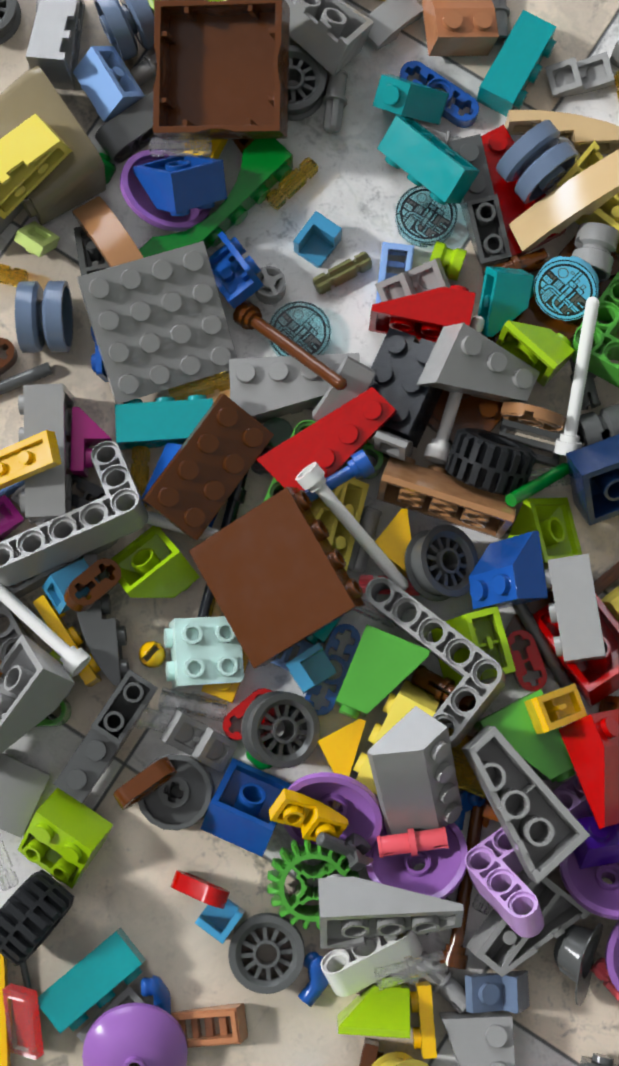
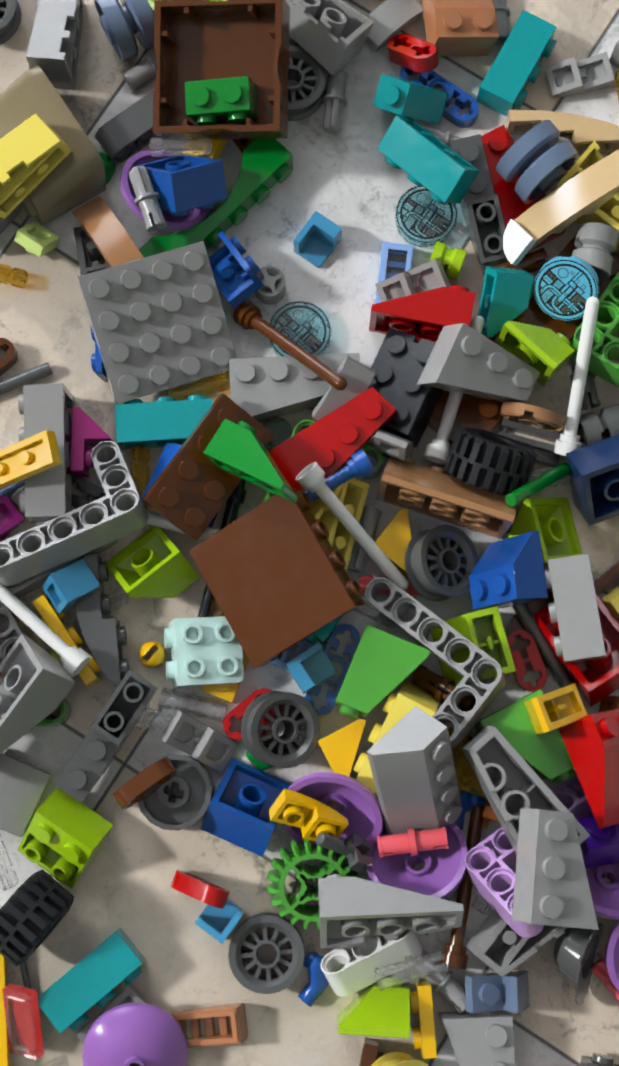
(44, 316): sand blue wheel -> none
(97, 590): reddish brown beam -> none
(107, 81): light blue brick -> none
(147, 198): none -> light grey axle
(156, 988): blue arm -> none
(221, 100): none -> green brick
(245, 456): none -> green slope
(292, 183): clear yellow axle -> none
(342, 272): olive axle -> none
(412, 53): none -> red beam
(516, 242): none -> white tile
(551, 872): none -> light grey wedge

